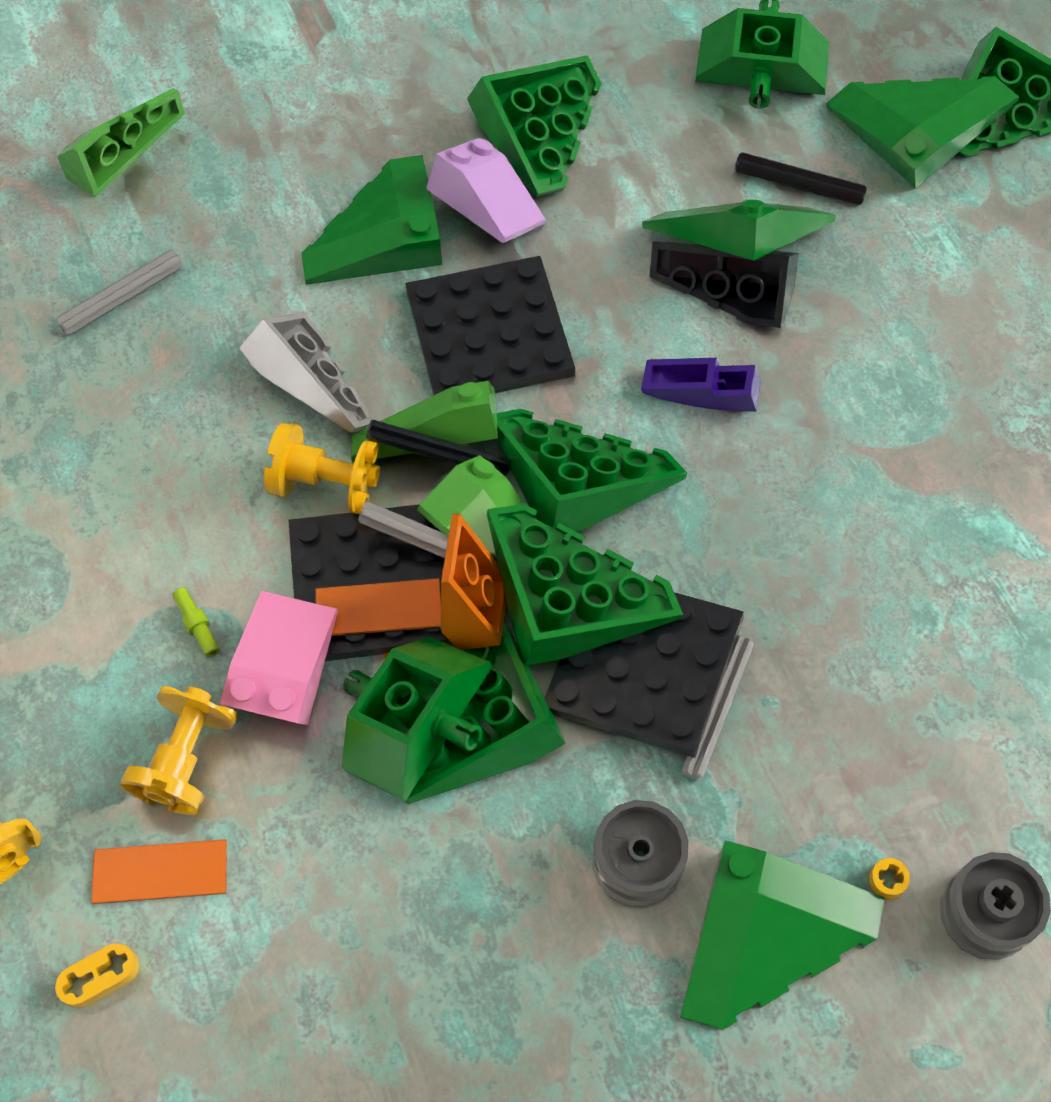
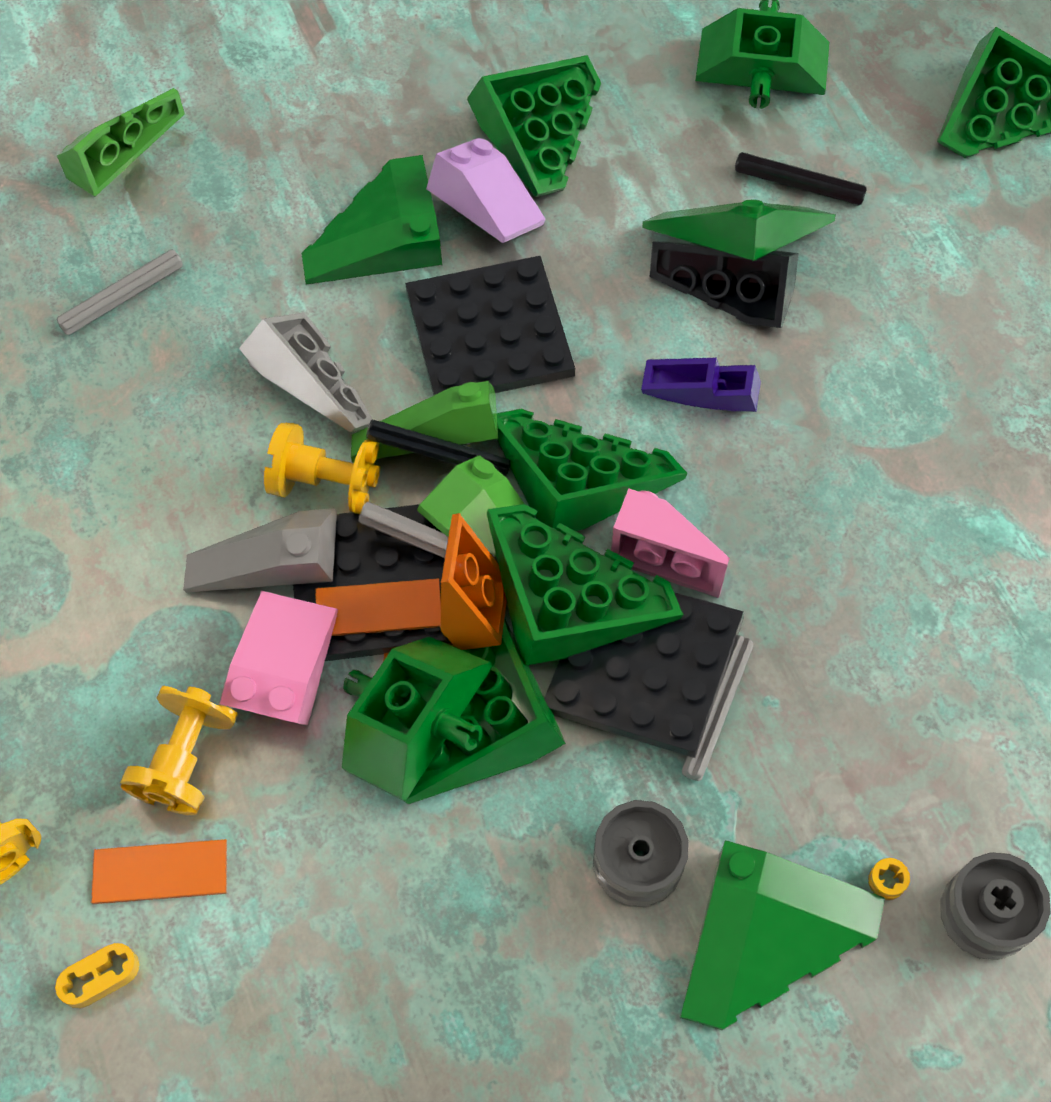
(196, 622): lime bar -> none
(274, 554): none -> light grey wedge
(667, 544): none -> bright pink slope
(921, 122): green slope -> none

